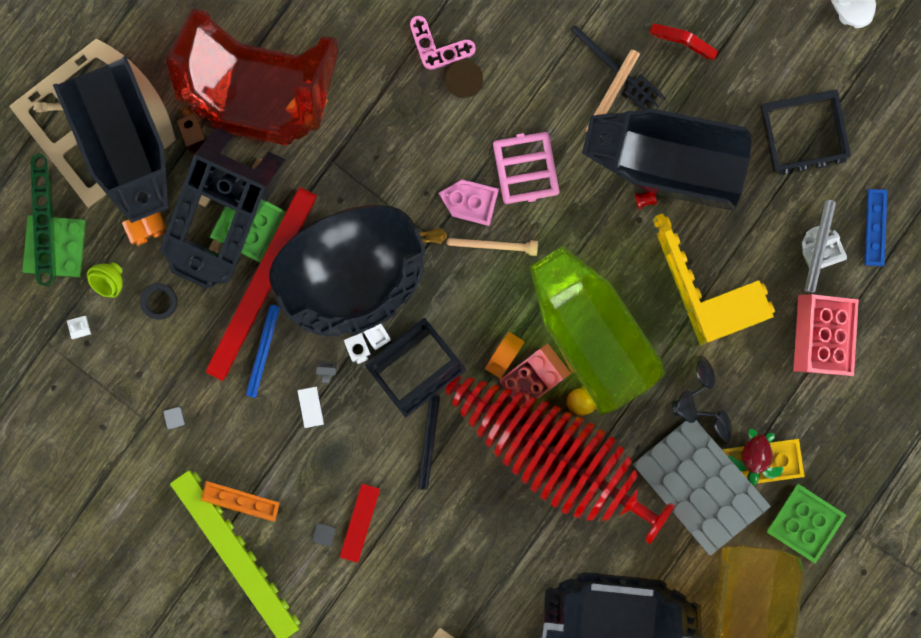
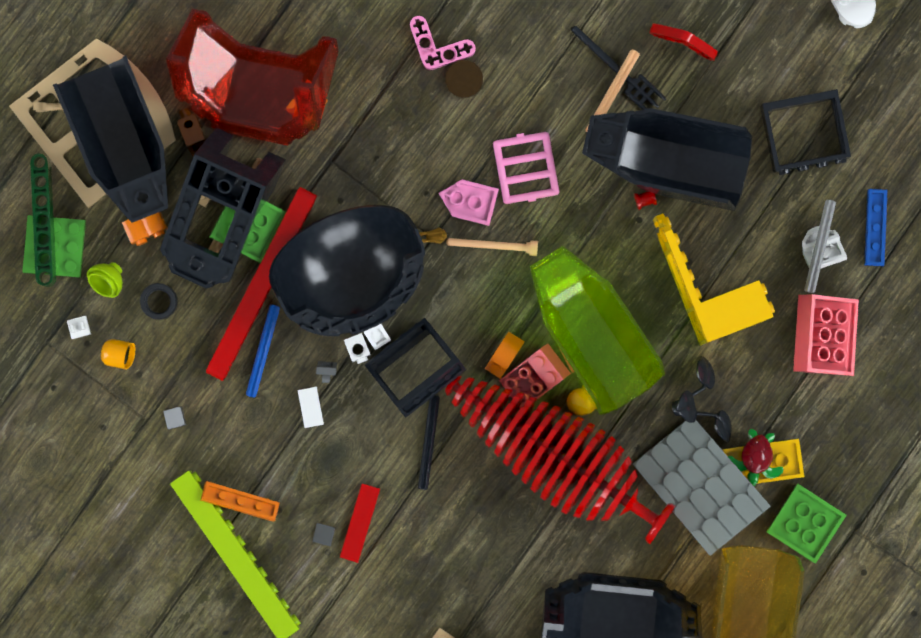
(114, 353): none -> light orange helmet

